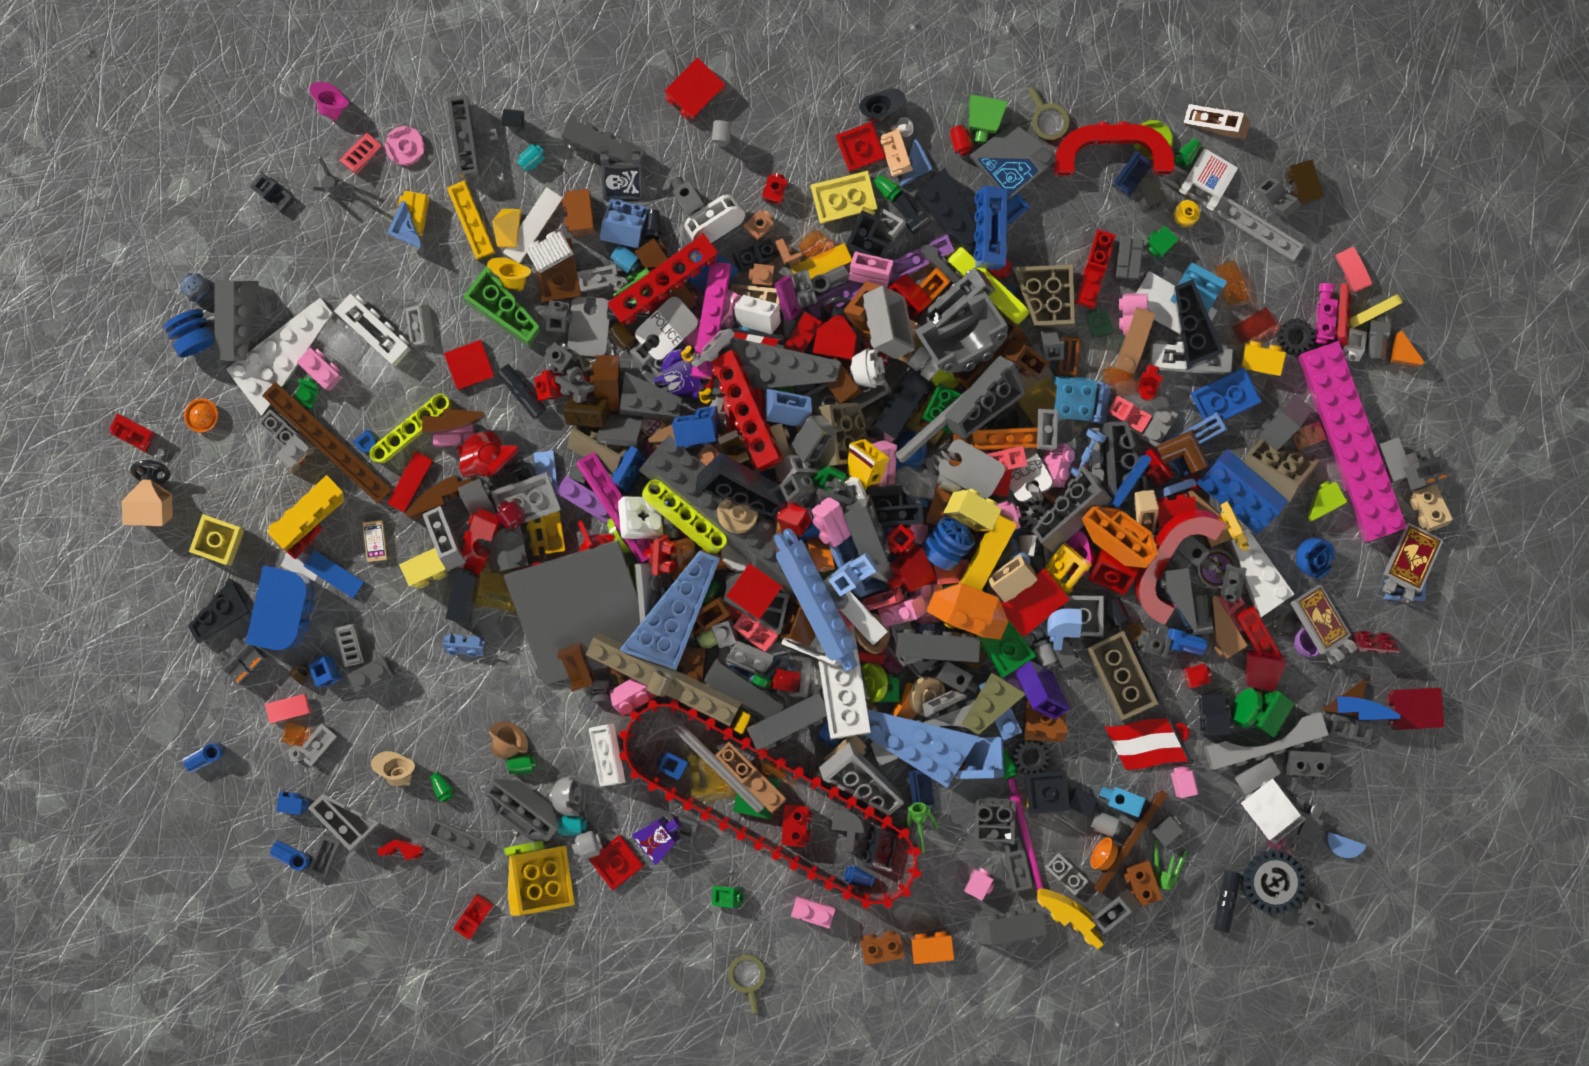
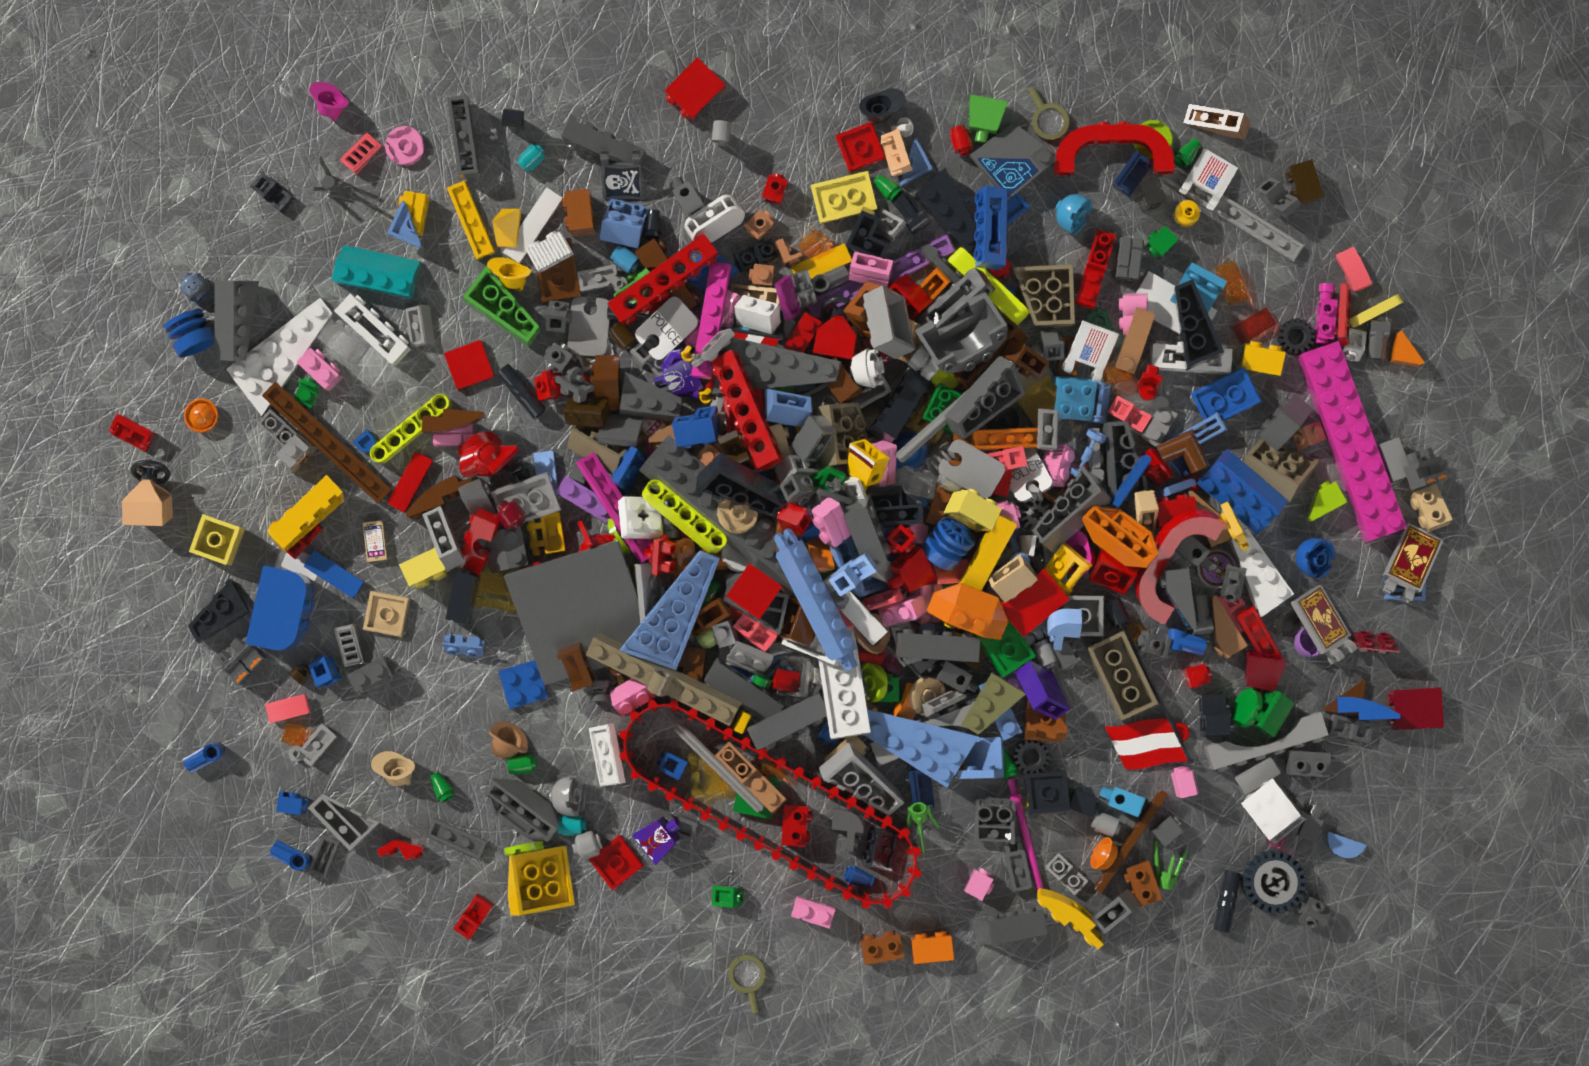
(376, 272): none -> teal slope
(386, 614): none -> tan tile
(522, 684): none -> blue plate
(1072, 212): none -> dark azure cylinder
(1092, 348): none -> white flag

